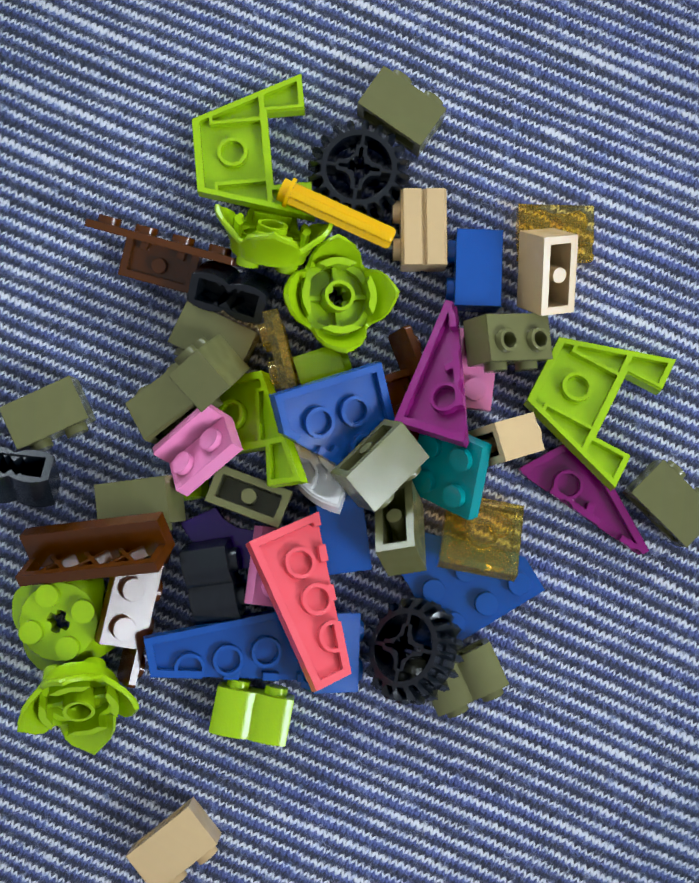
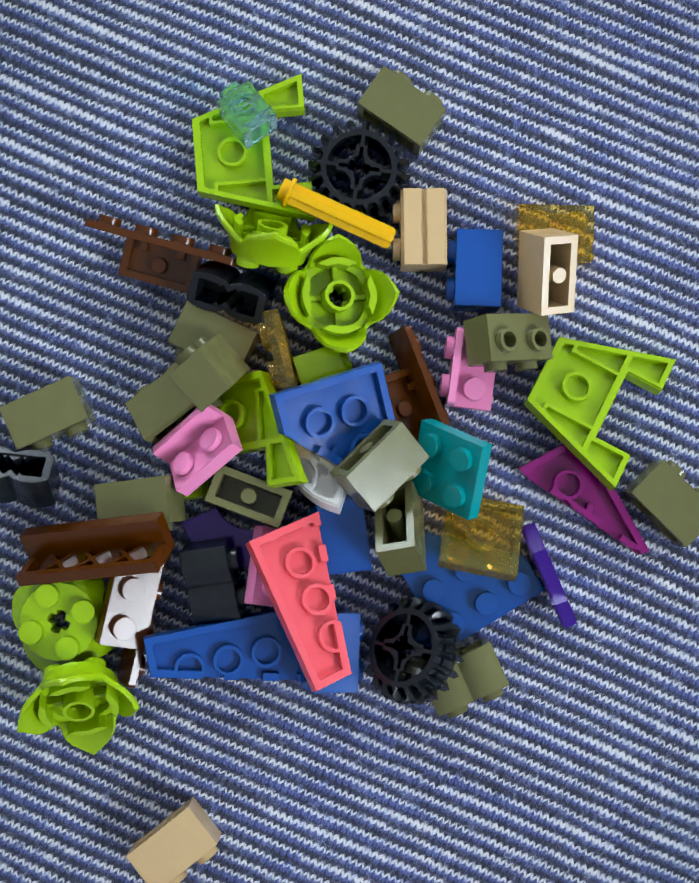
(251, 123): none -> clear light blue brick
(252, 712): lime brick -> none
(436, 393): magenta wing -> none
(511, 438): tan brick -> none
(548, 575): none -> dark purple tile

